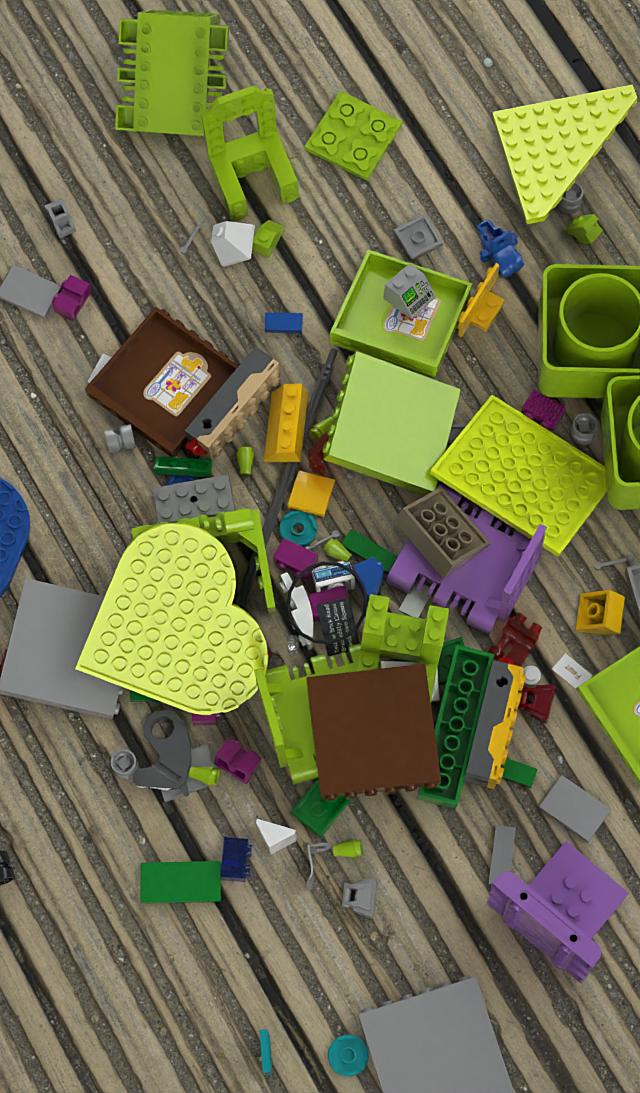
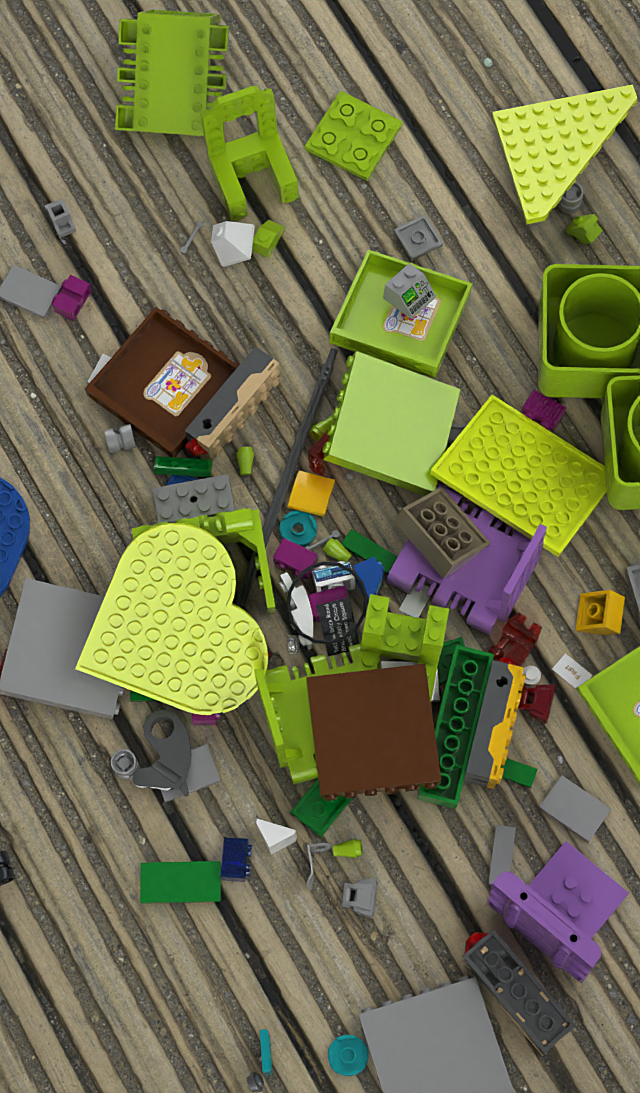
(207, 775): lime cone -> none
(237, 761): magenta brick -> none
(255, 1082): none -> dark grey plate
(283, 322): blue tile -> none
(286, 424): yellow slope -> none
(484, 306): yellow bracket -> none
(499, 248): blue piece -> none
(516, 990): none -> dark grey piece
(583, 428): light grey wheel -> none
(598, 565): light grey hinge -> none

